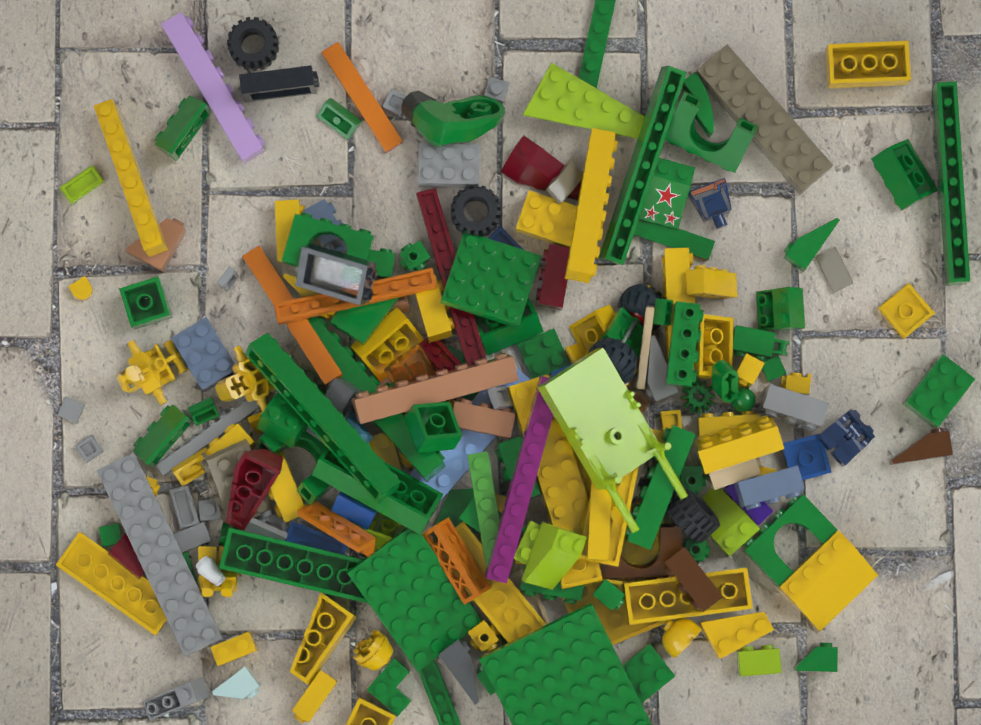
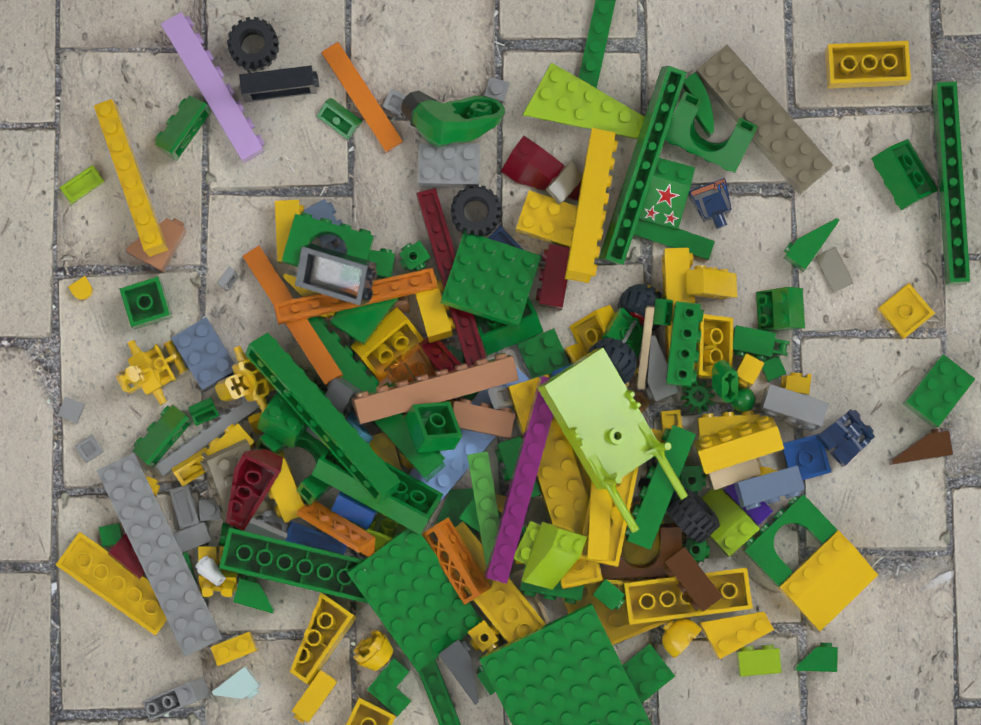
(253, 595): none -> green slope

